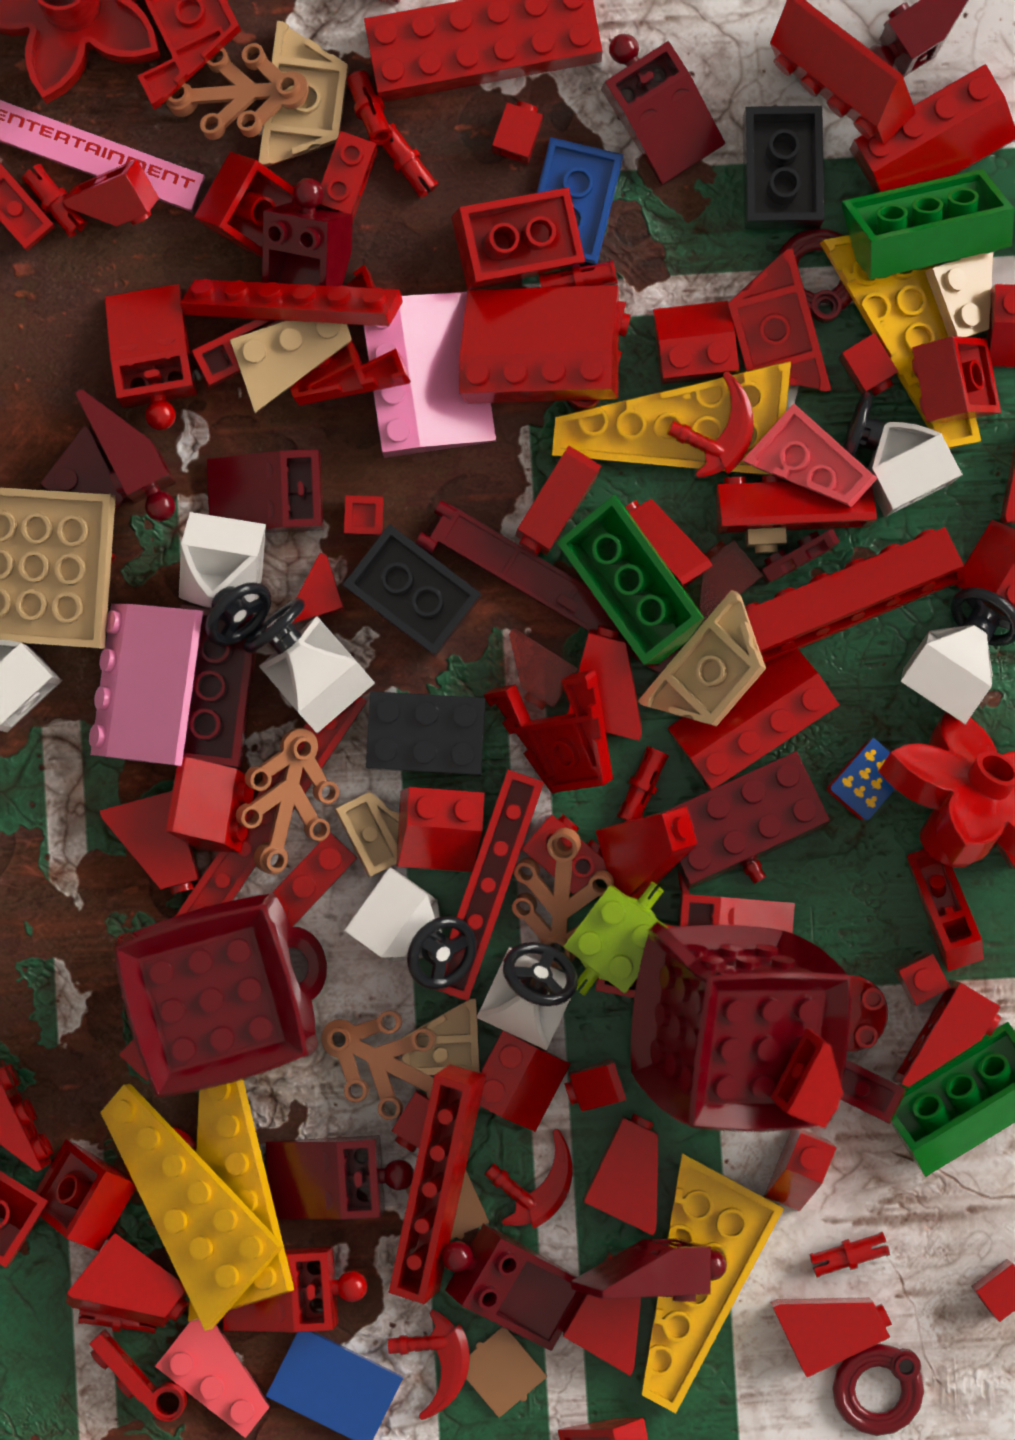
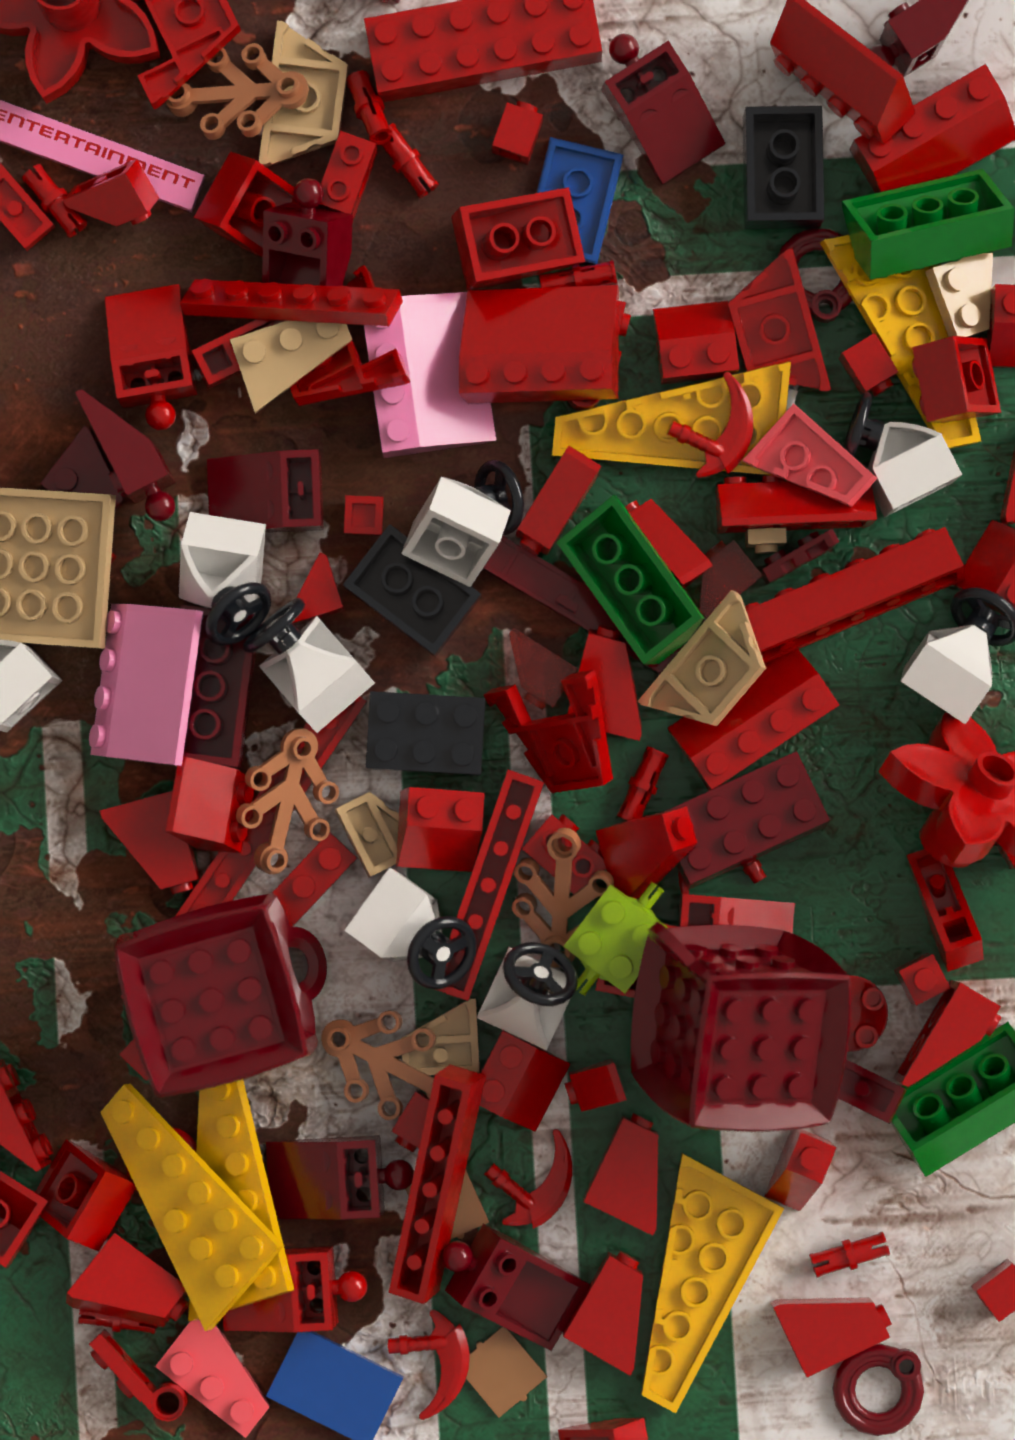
(465, 523): none -> white piece
(655, 1269): dark red slope -> none
(810, 1082): red slope -> none
(860, 784): blue piece -> none

